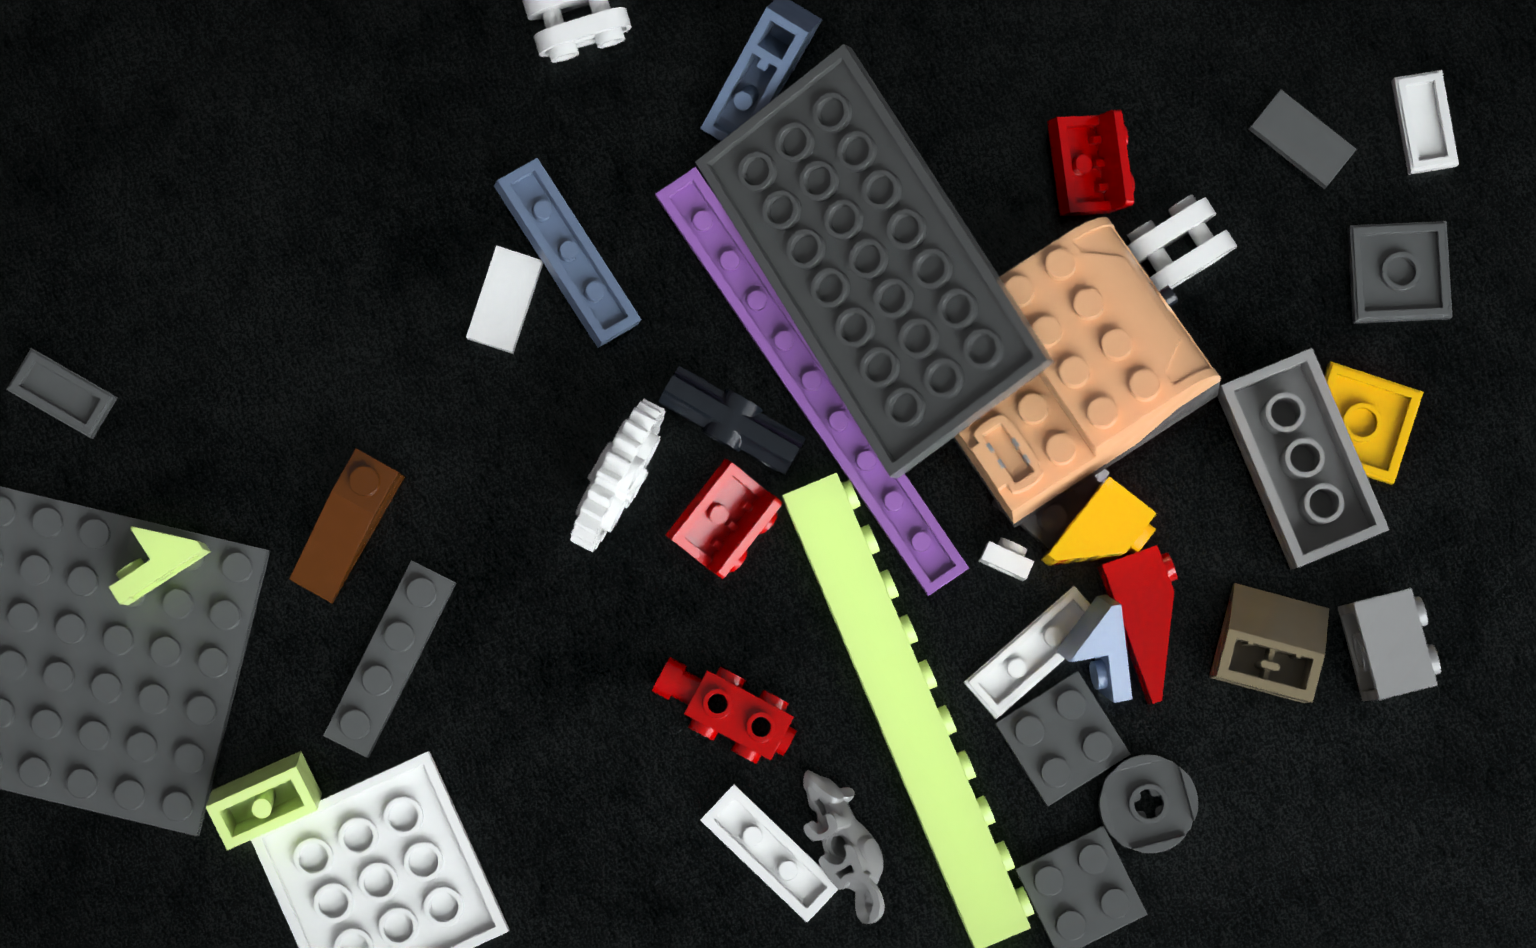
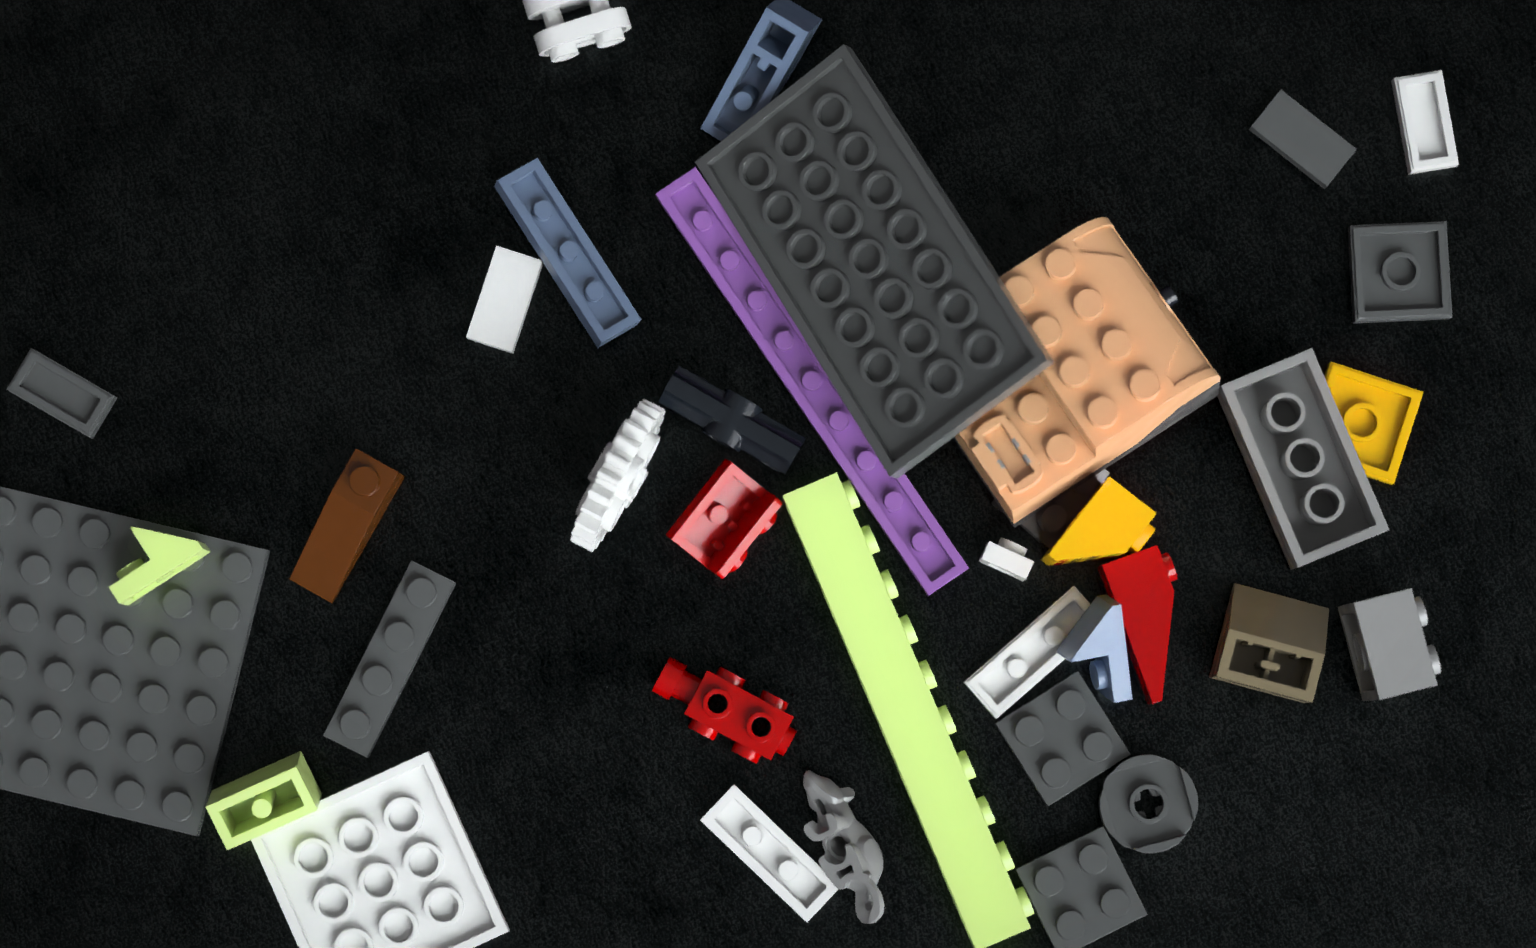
(1091, 163): red bracket -> none
(1187, 218): white brick -> none

